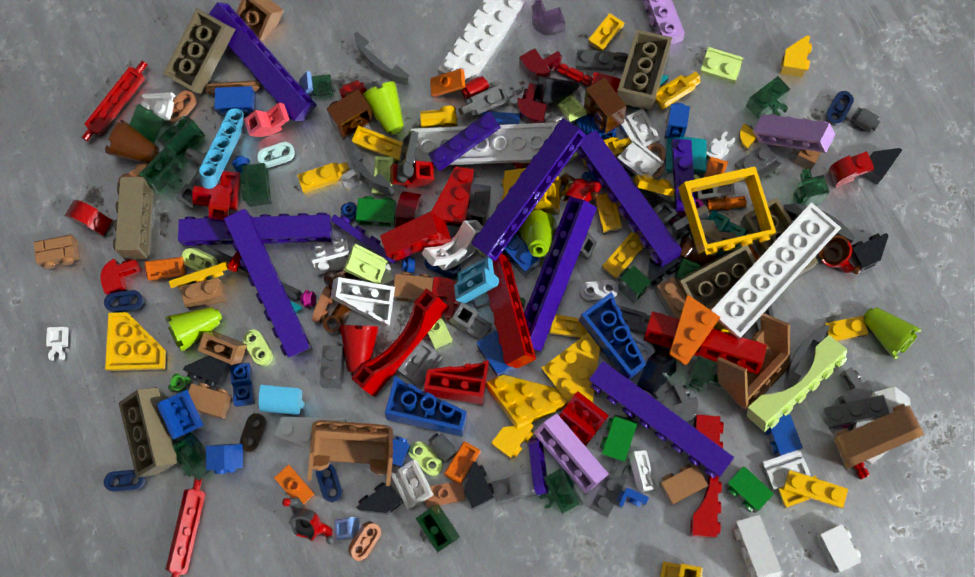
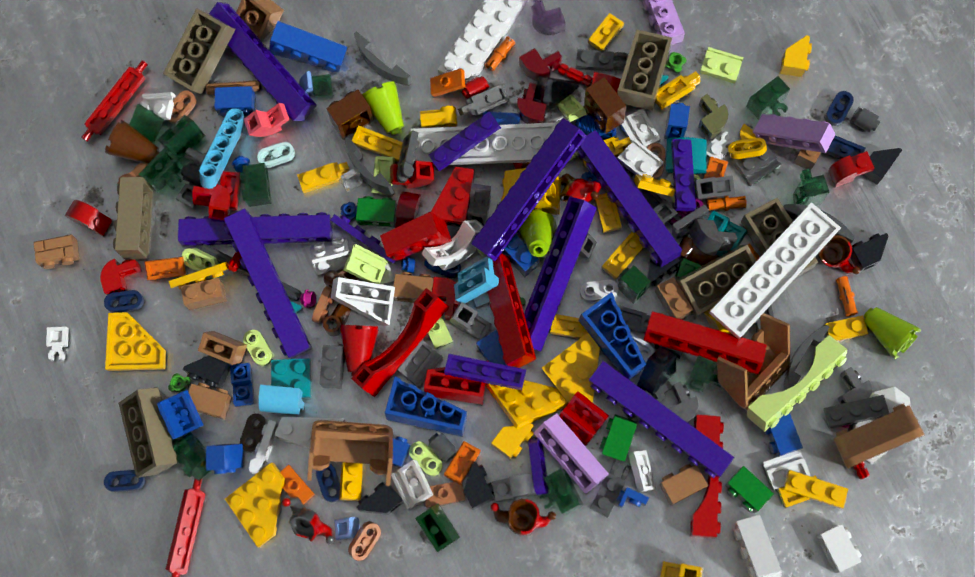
(189, 326): lime cone -> none
(191, 173): none -> black brick
(259, 503): none -> yellow plate
(264, 448): none -> white hinge
(293, 374): none -> teal plate
(306, 47): none -> blue wedge
(350, 481): none -> yellow hinge
(352, 86): red brick -> none
(485, 372): none -> dark purple plate
(499, 53): none -> orange pin
(522, 516): none -> reddish brown piece
(680, 61): none -> bright green plate
(692, 330): orange wing -> none
(716, 117): none -> olive brick
(747, 148): none -> yellow plate
(758, 200): yellow window -> none
(842, 148): none -> dark blue plate
(843, 285): none -> orange pin

